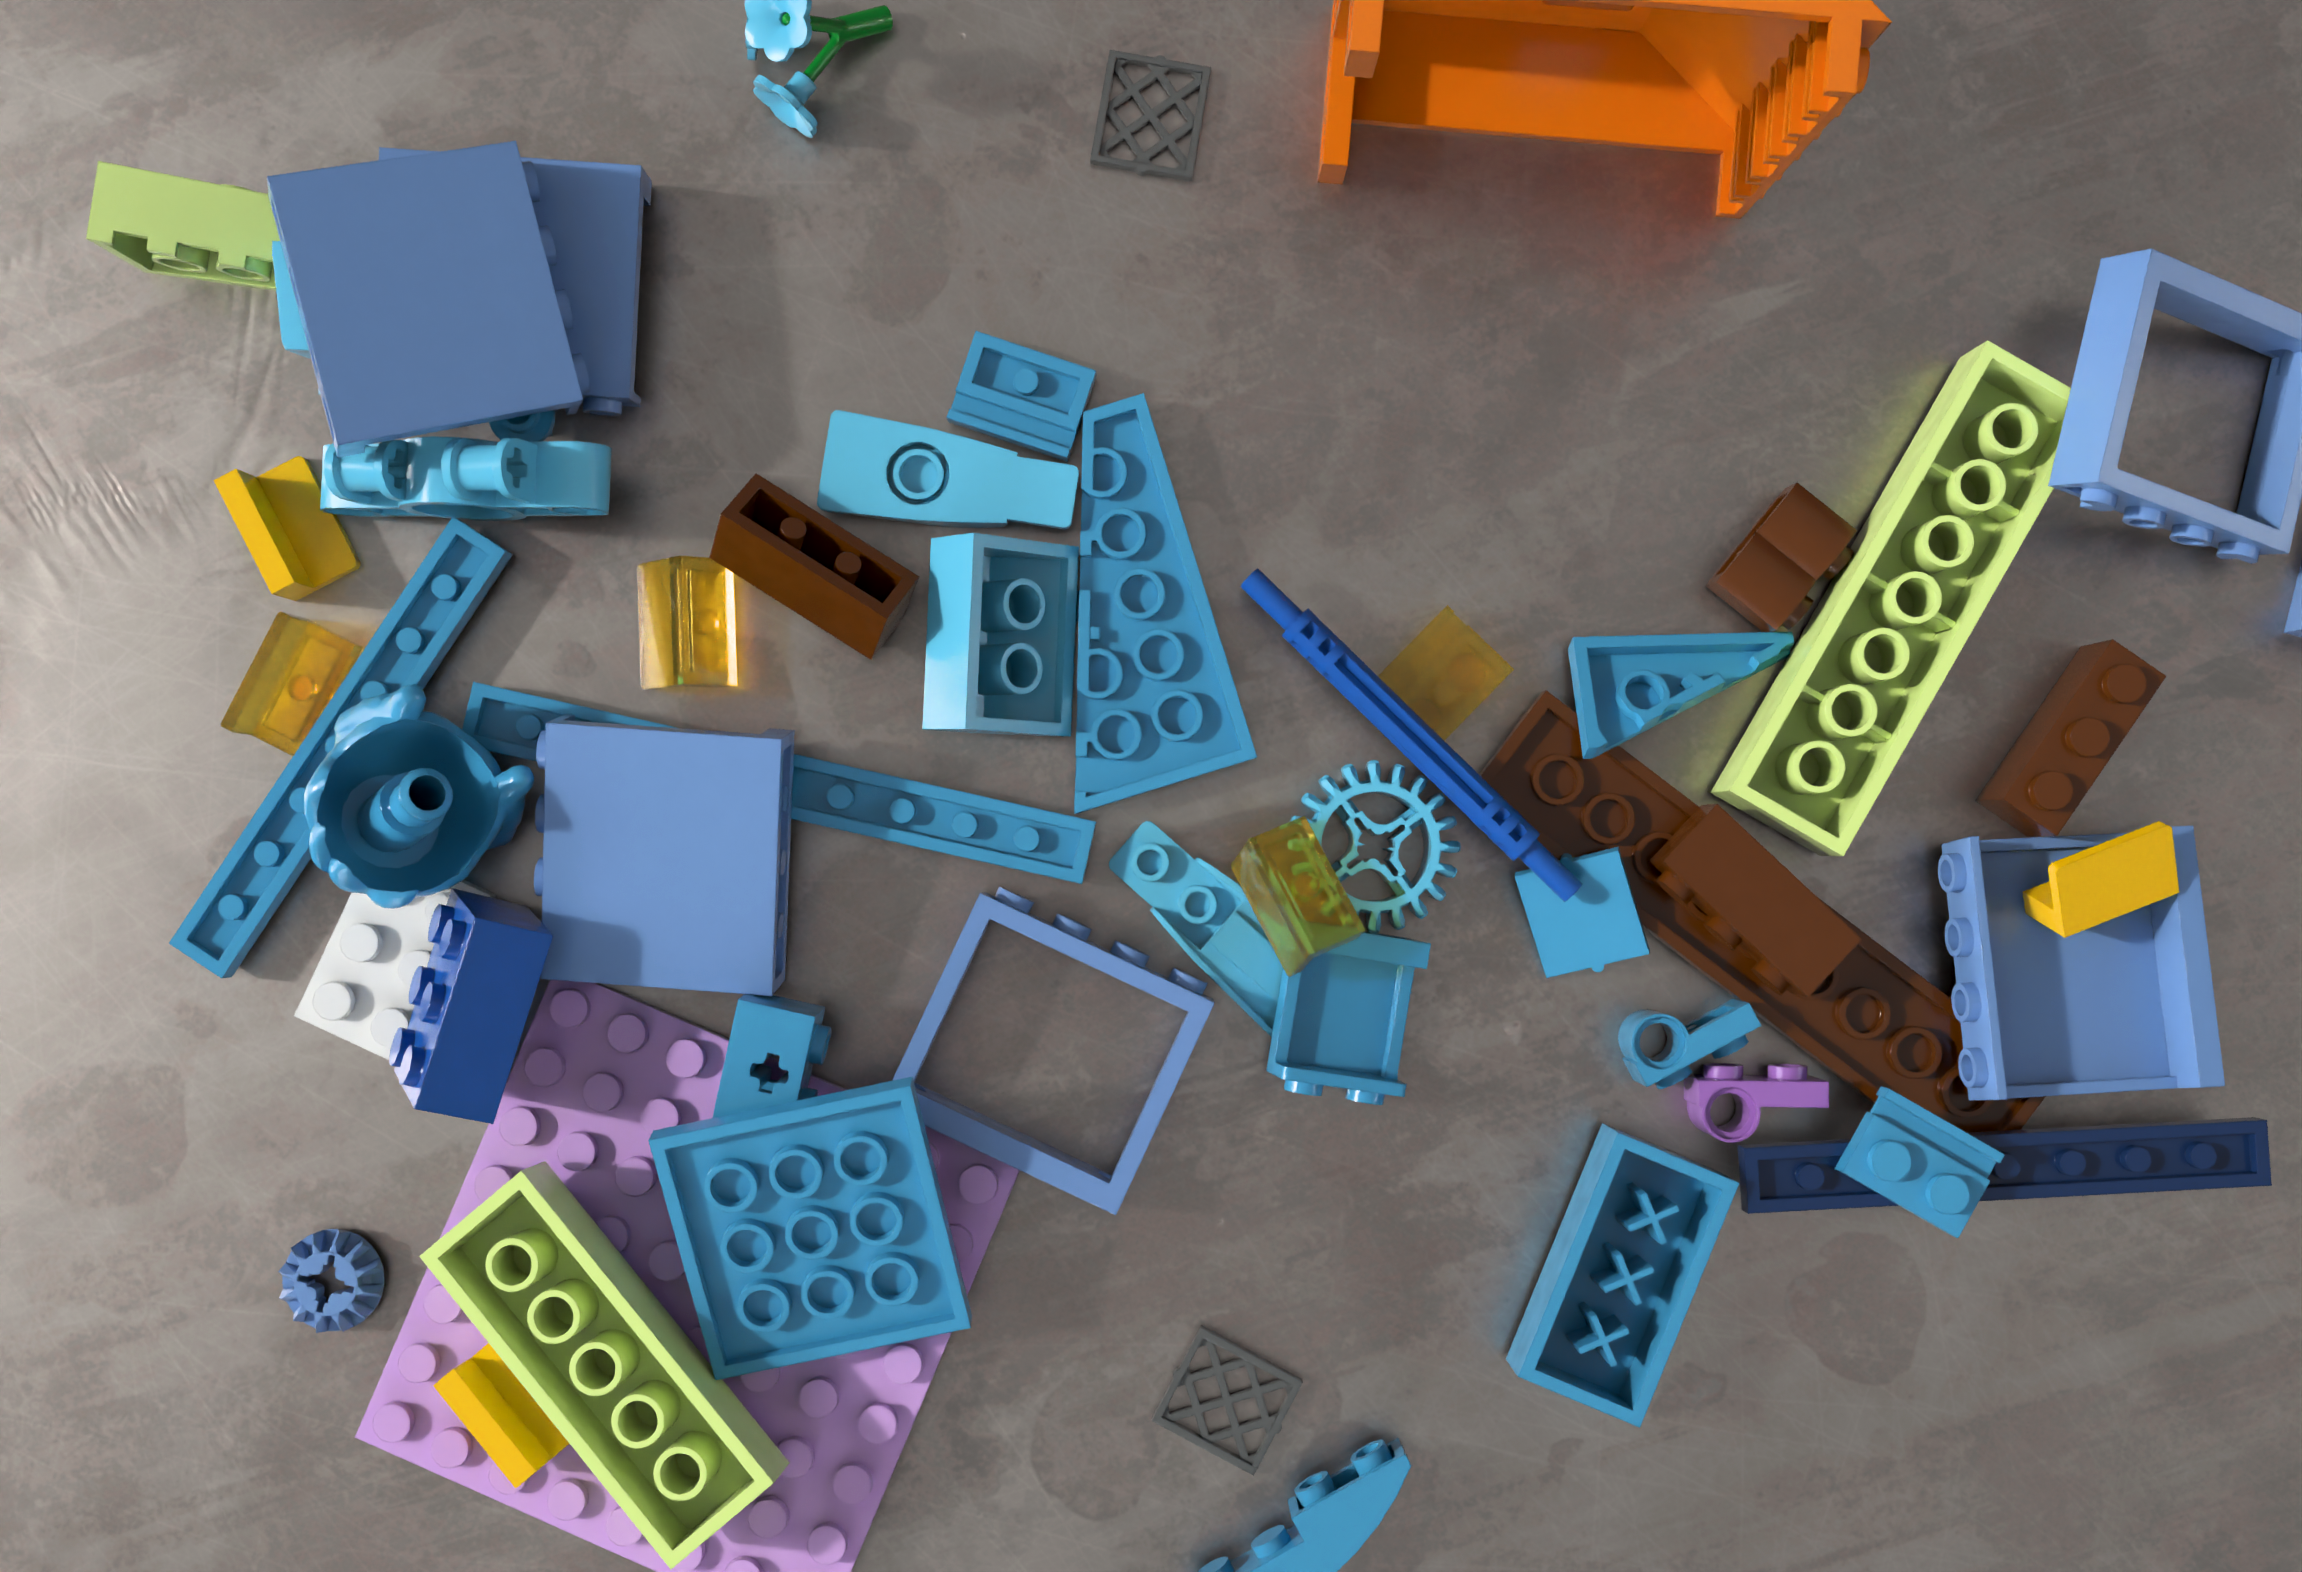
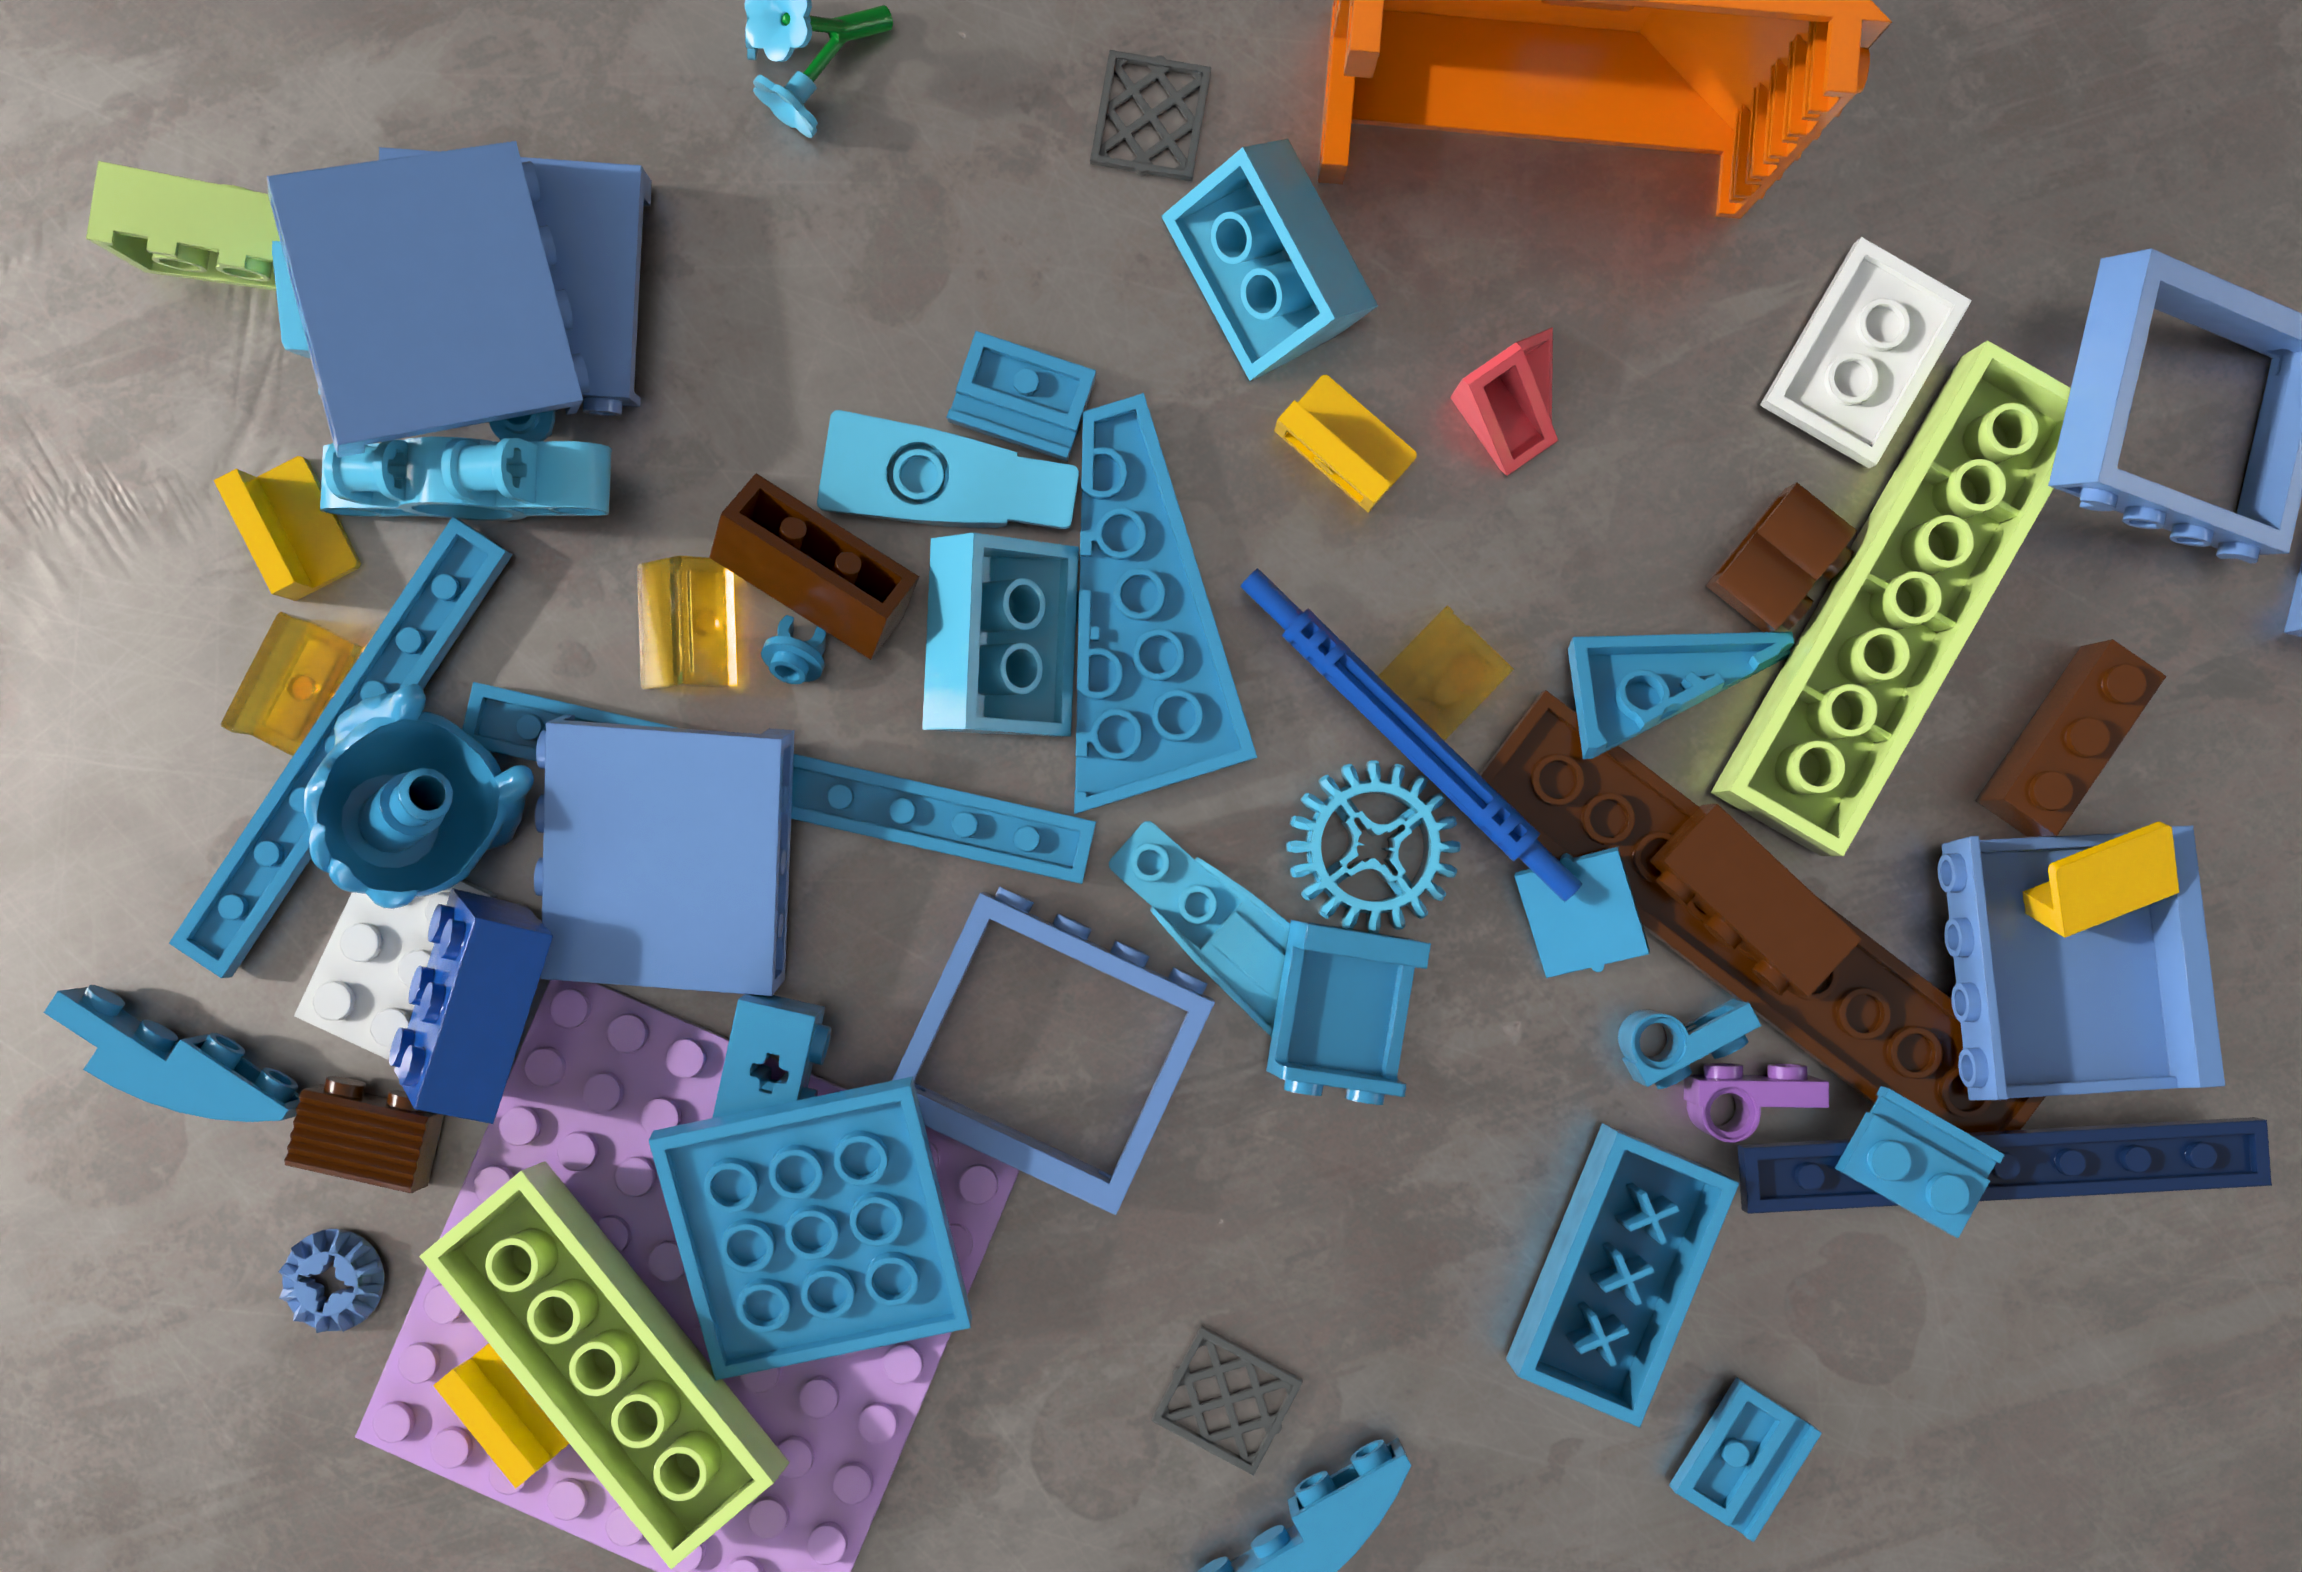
(193, 1077): none -> dark azure slope
(363, 1136): none -> reddish brown brick
(794, 659): none -> dark azure plate
(1268, 257): none -> medium azure slope
(1295, 894): clear yellow panel -> none
(1345, 442): none -> yellow panel
(1512, 402): none -> coral slope
(1745, 1459): none -> dark azure plate
(1865, 353): none -> white plate

